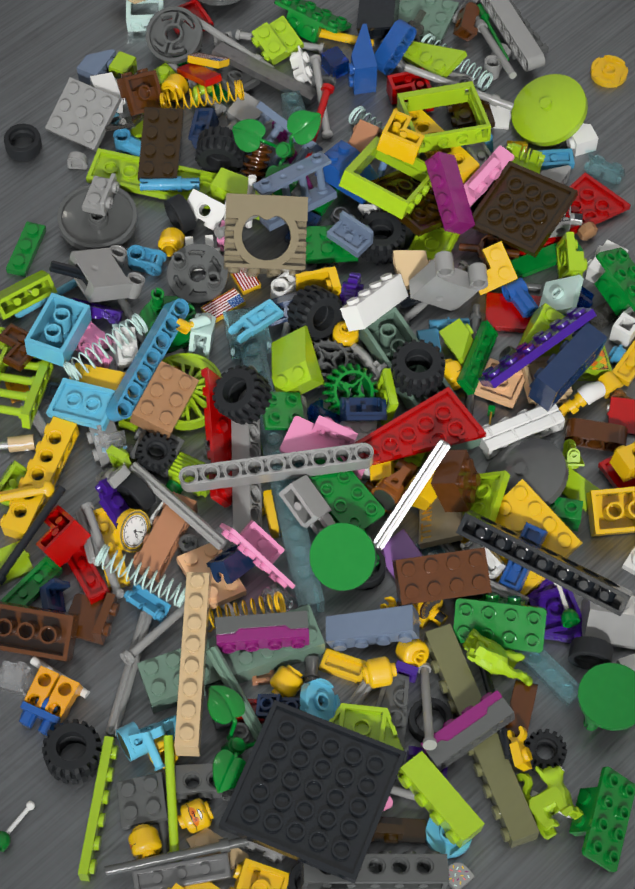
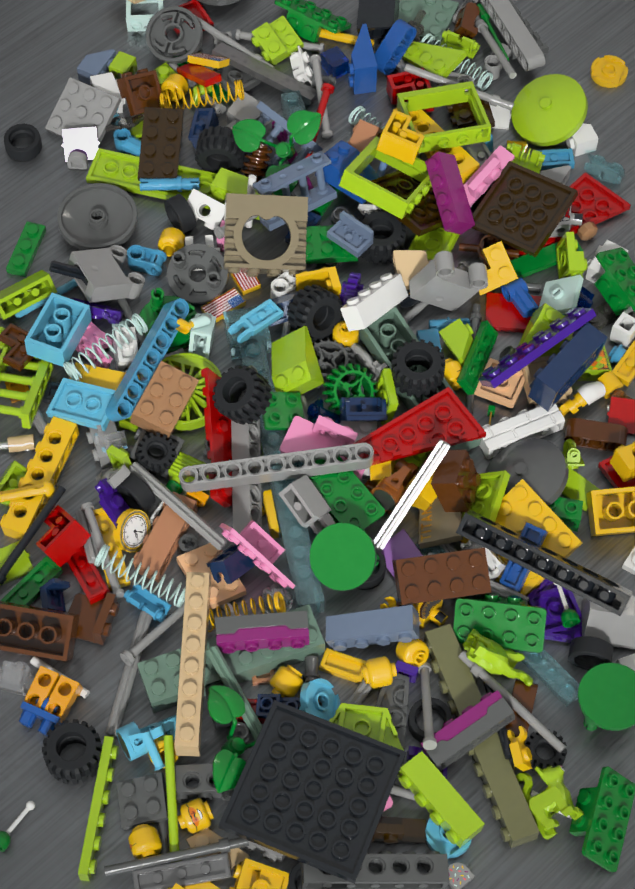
(80, 140): none -> piece
(100, 195): light grey bracket -> none
(199, 496): none -> light orange tile
(466, 44): none -> lime hinge
(478, 671): none -> light grey bar

